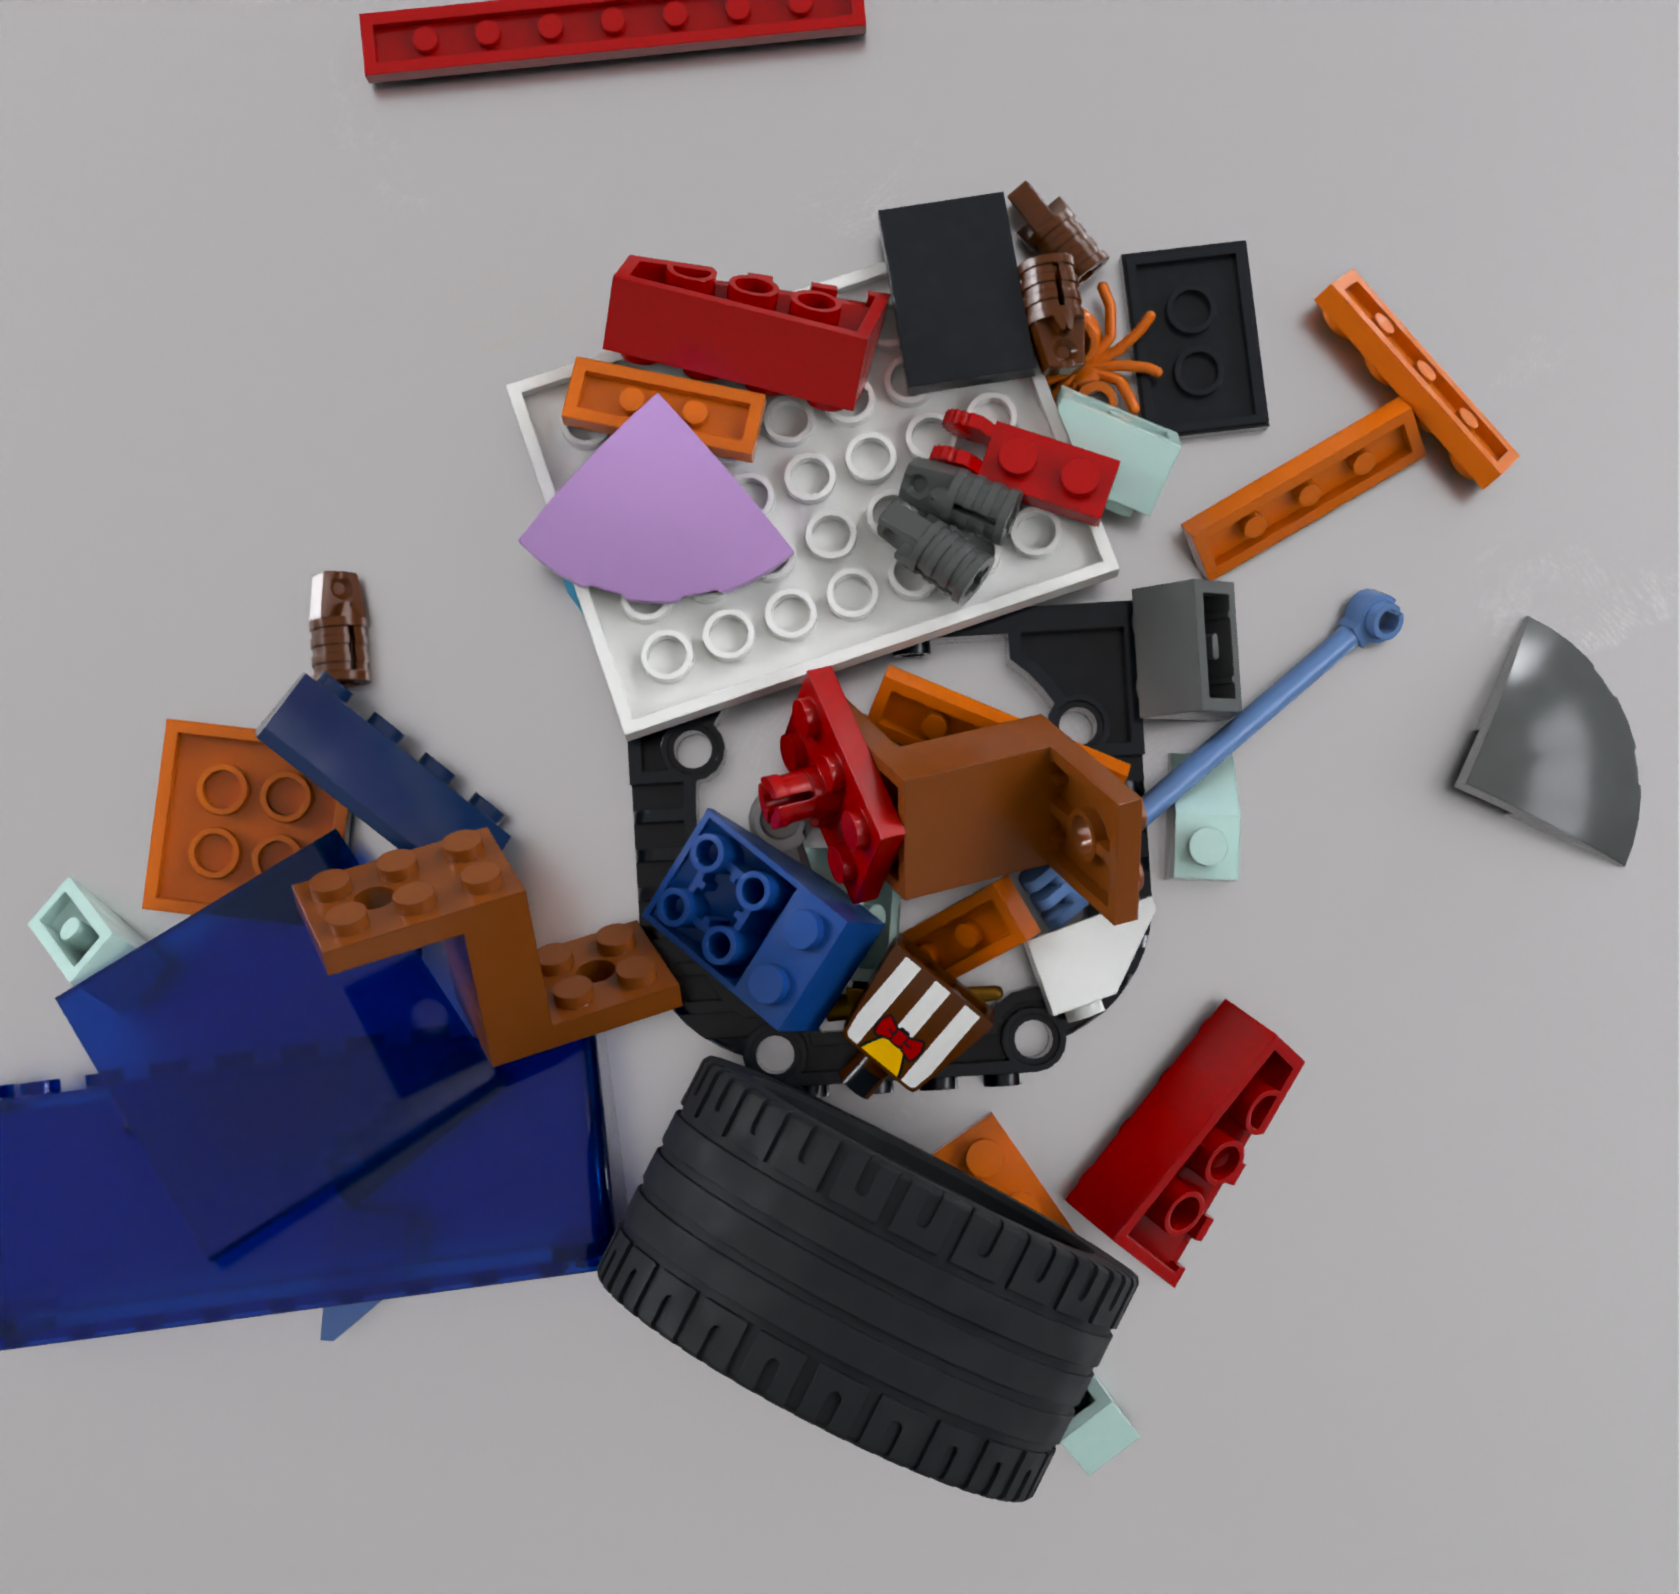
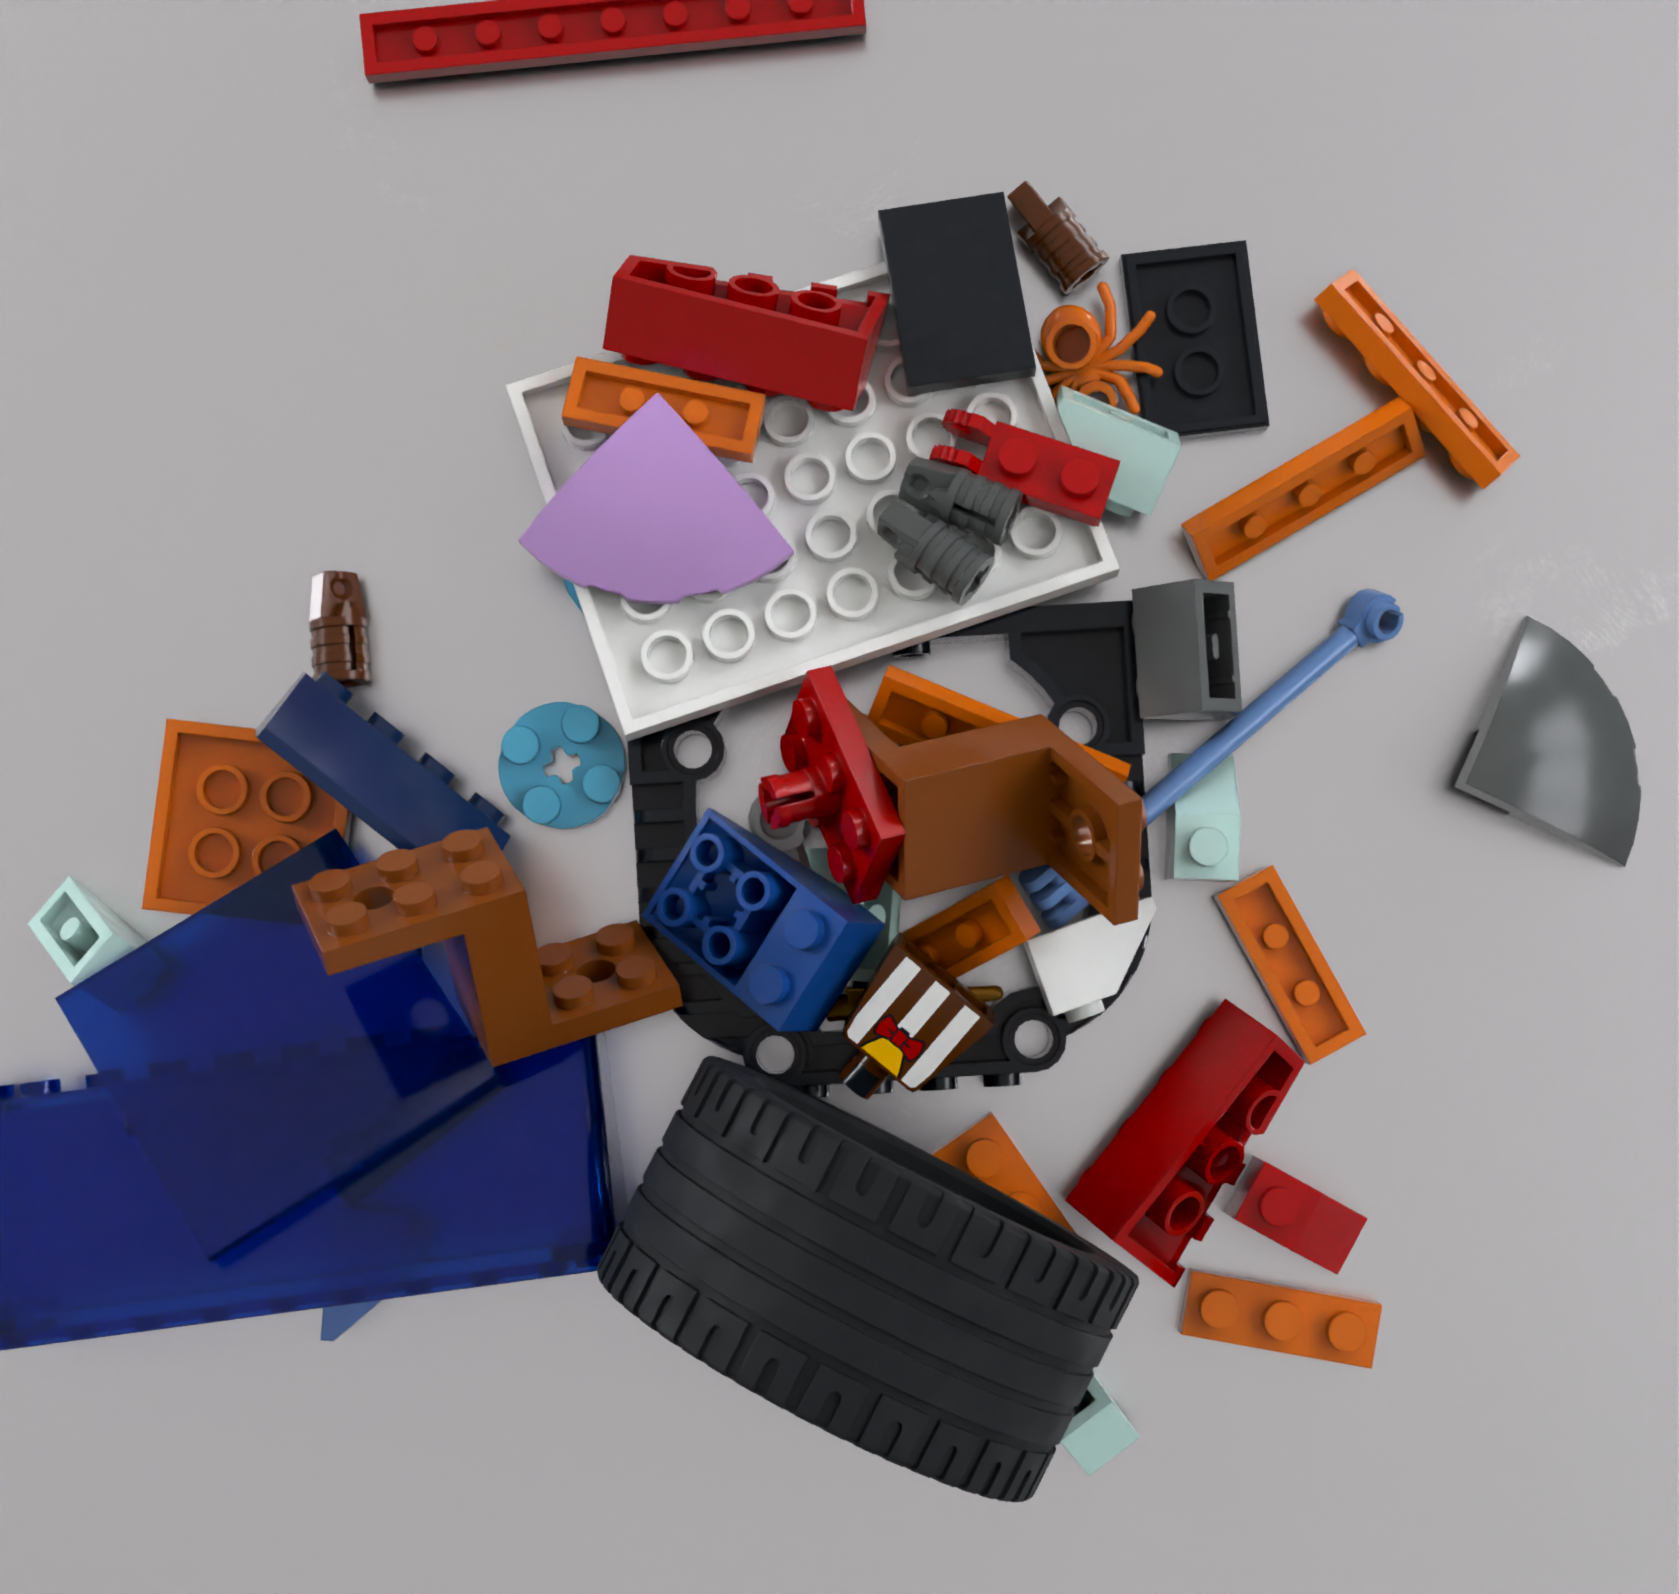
(529, 749): none -> medium azure plate
(1054, 312): reddish brown hinge -> none
(1280, 1318): none -> orange plate
(1290, 965): none -> orange plate
(1295, 1215): none -> red slope

